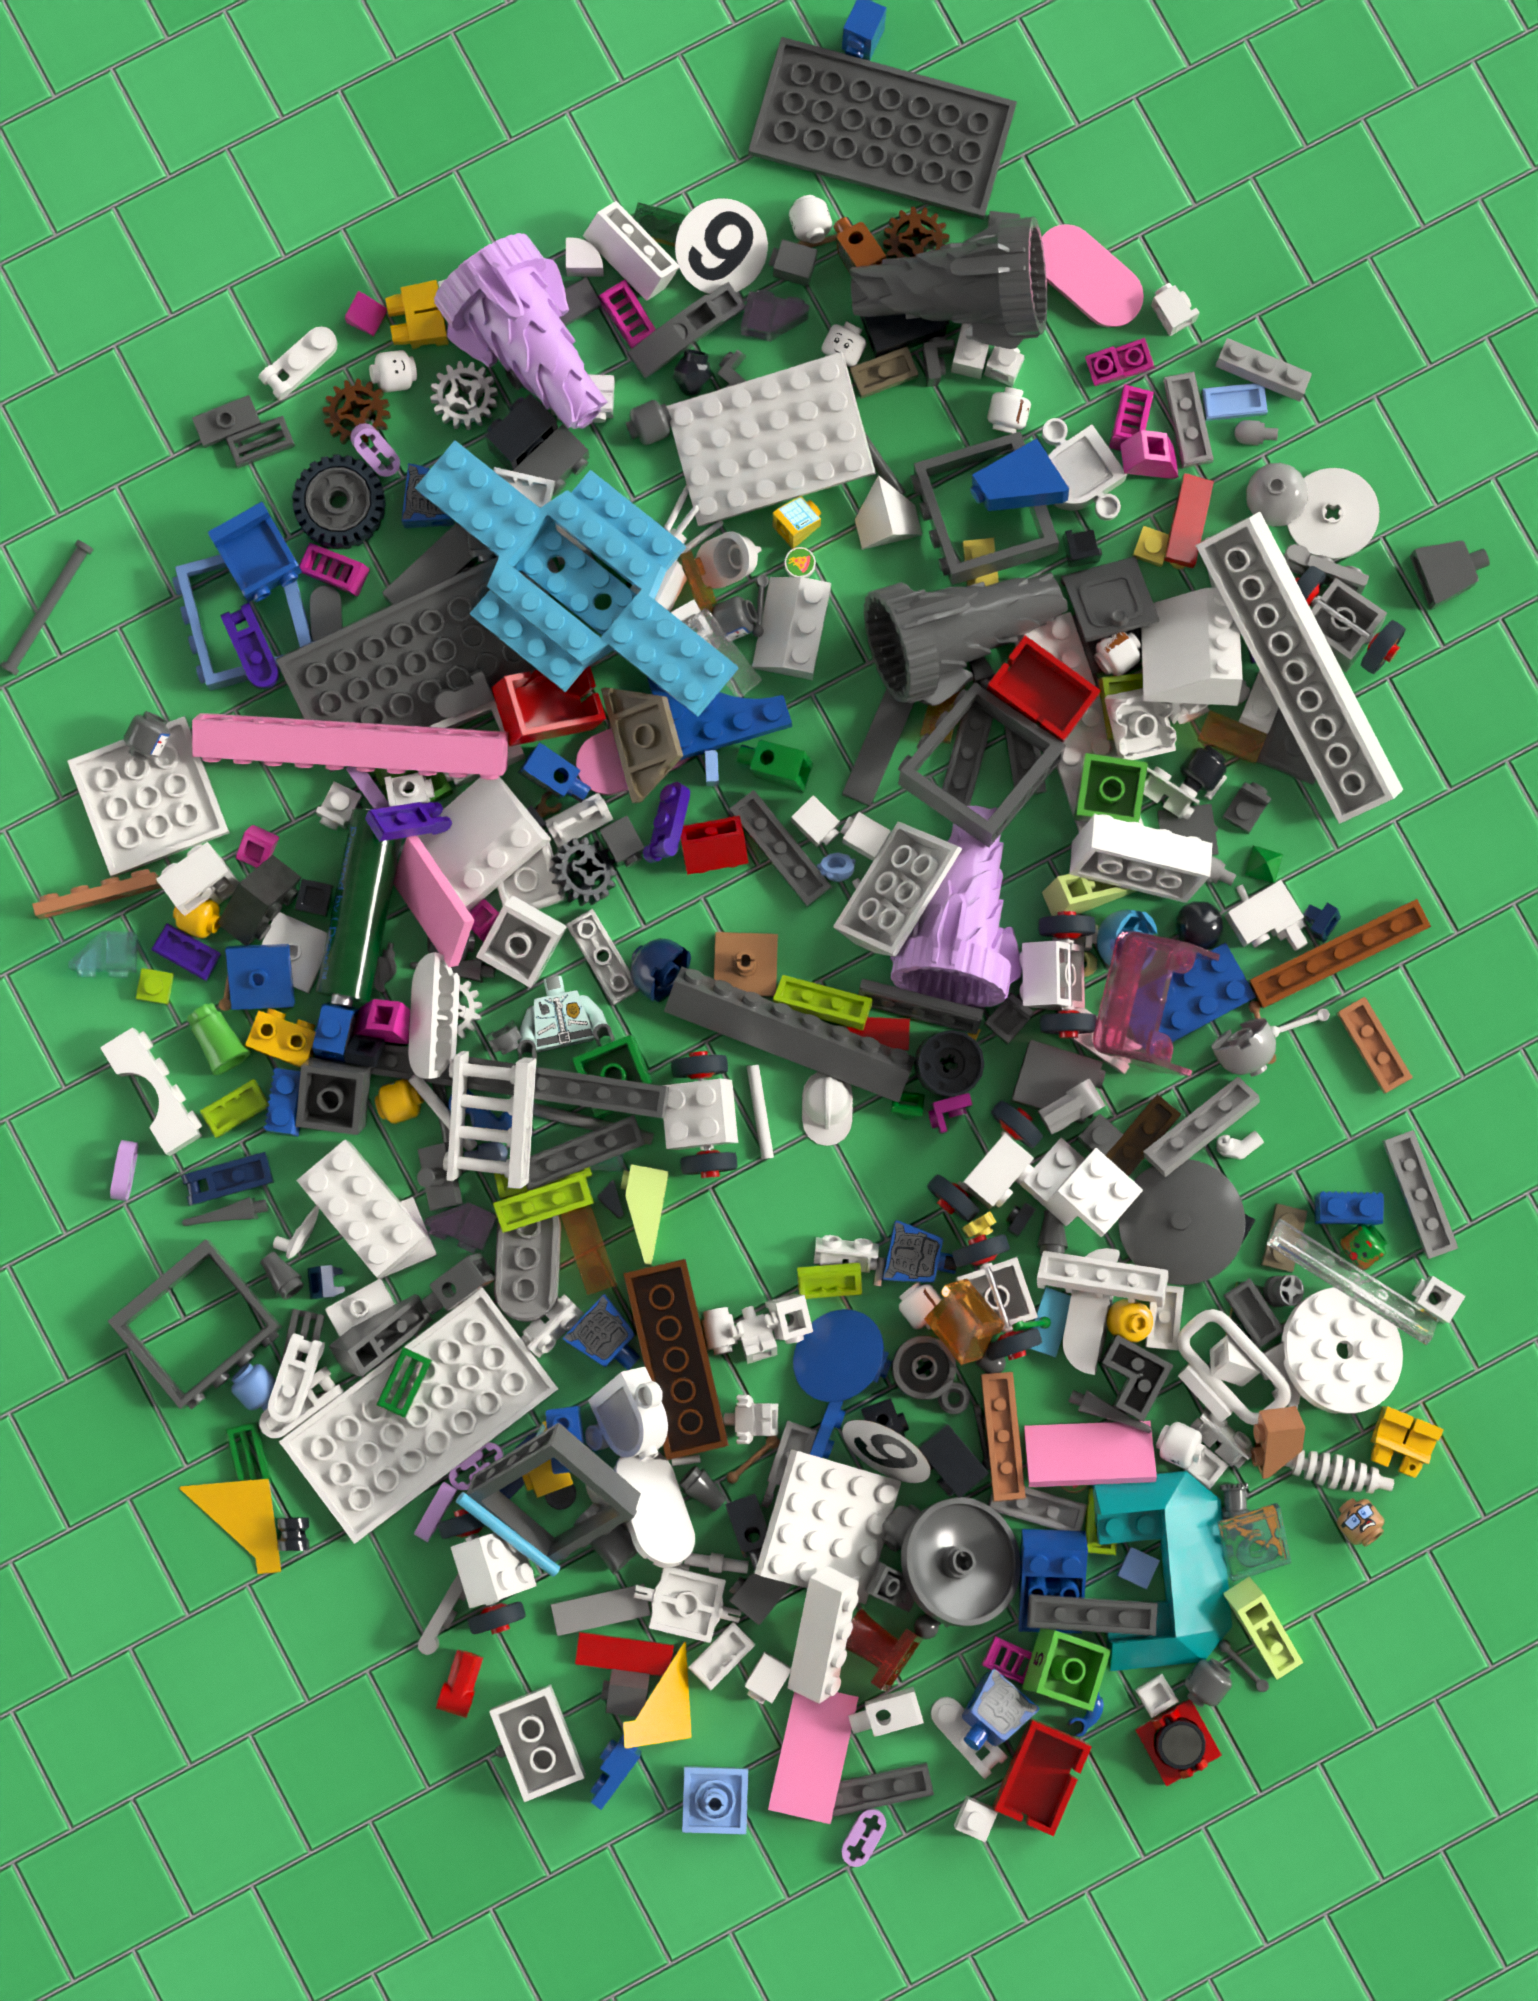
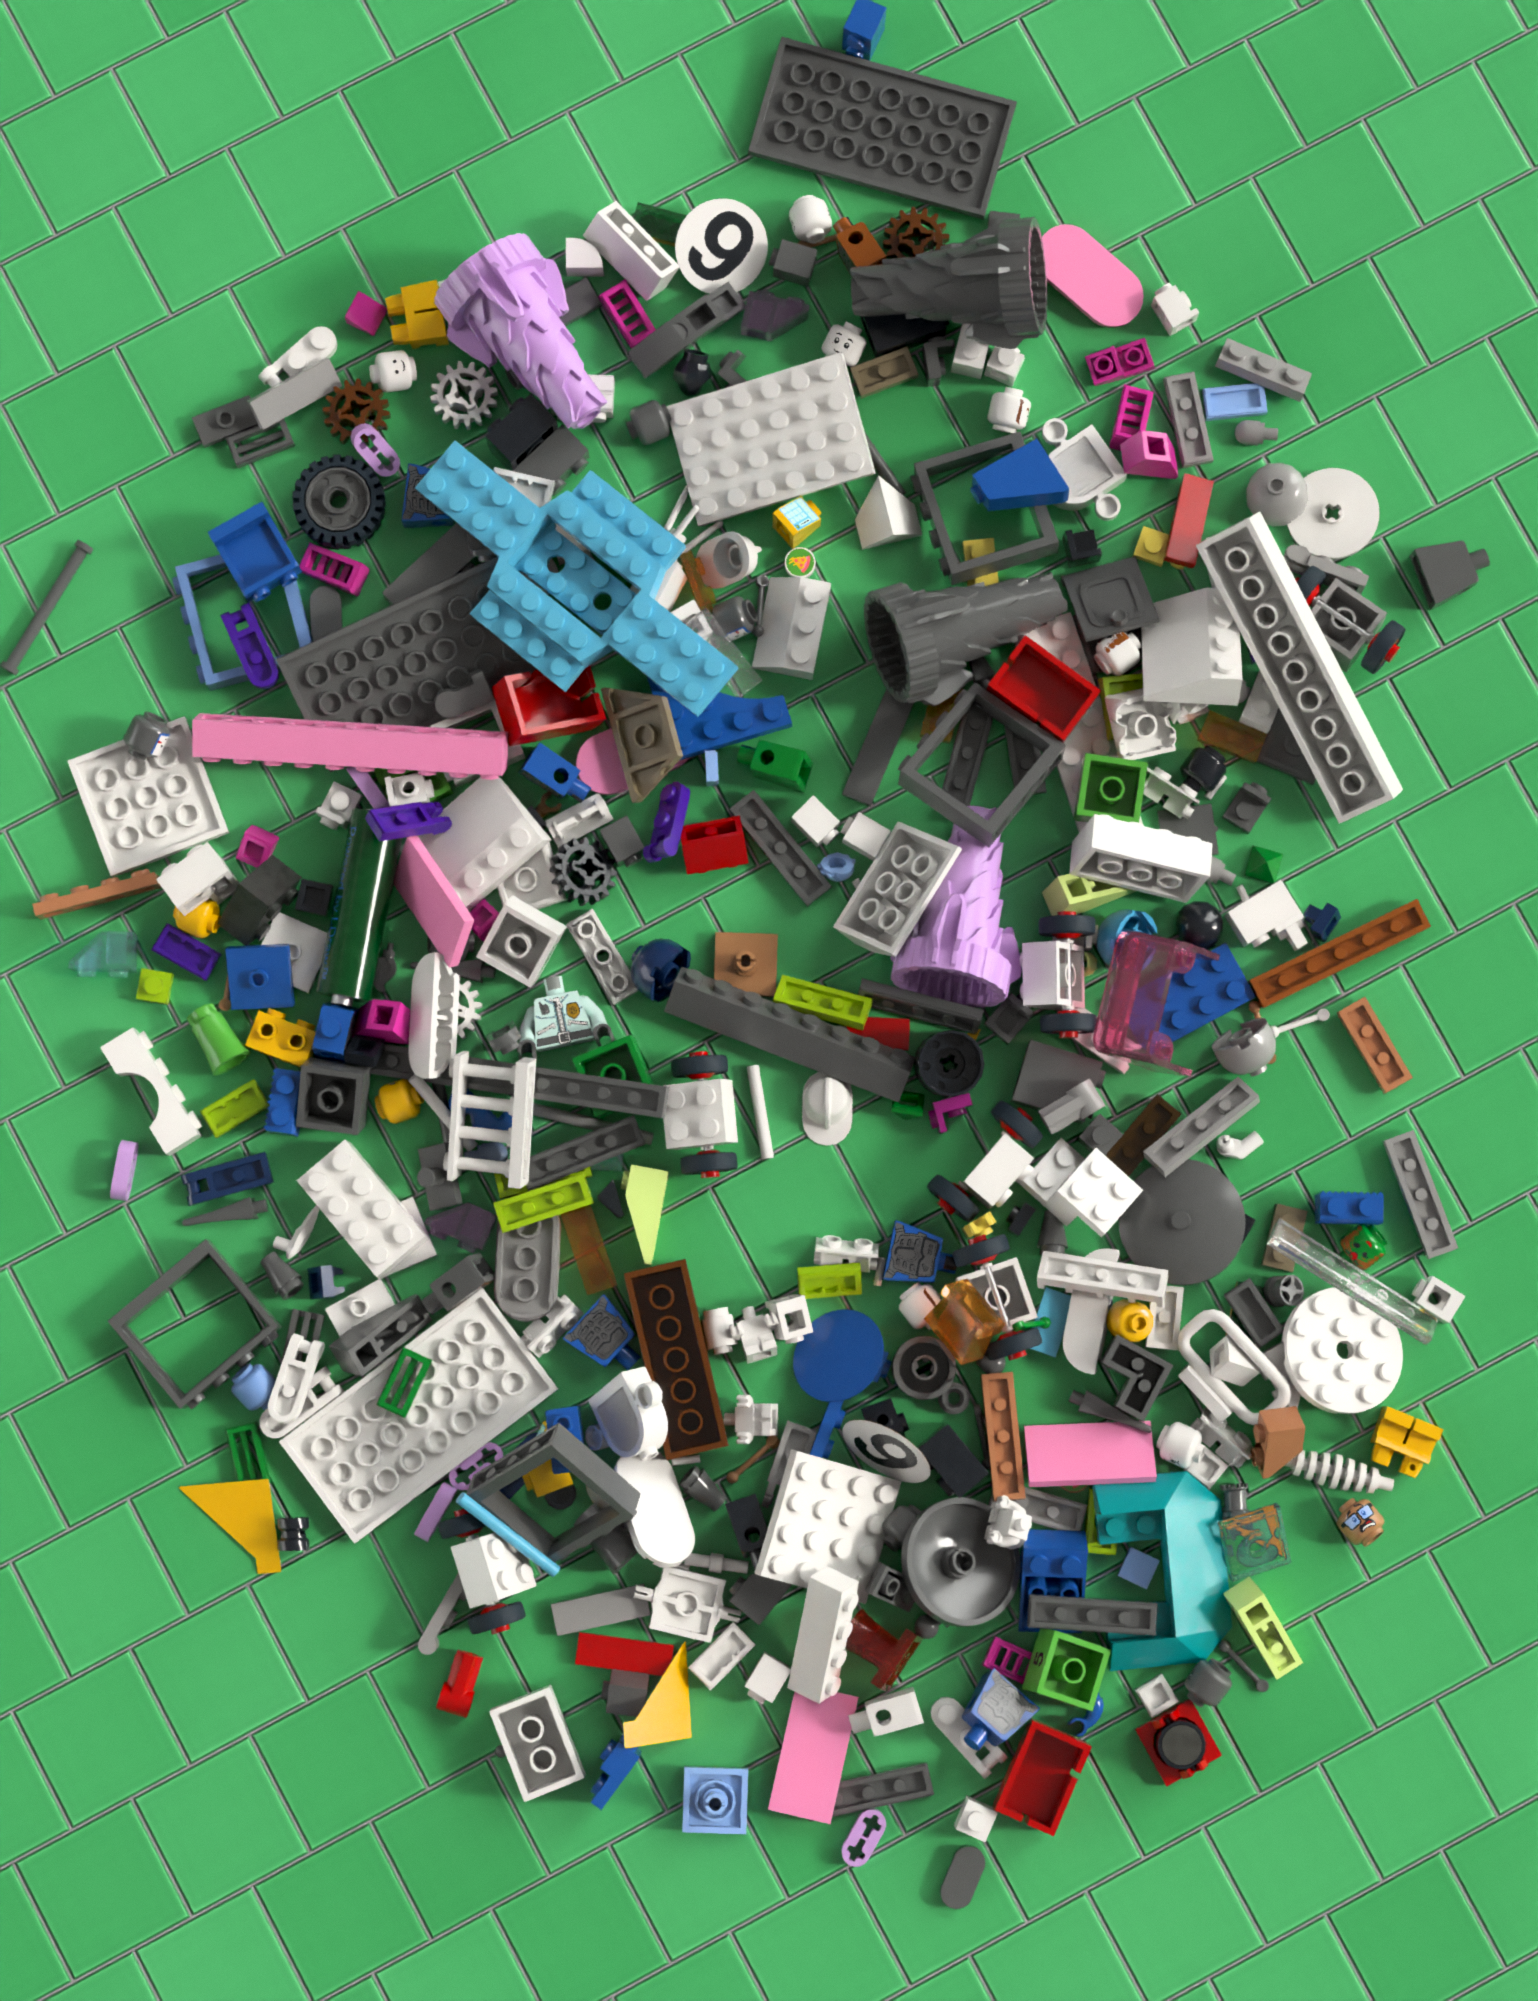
(294, 393): none -> light grey tile
(962, 1877): none -> dark grey tile
(1008, 1524): none -> white piece

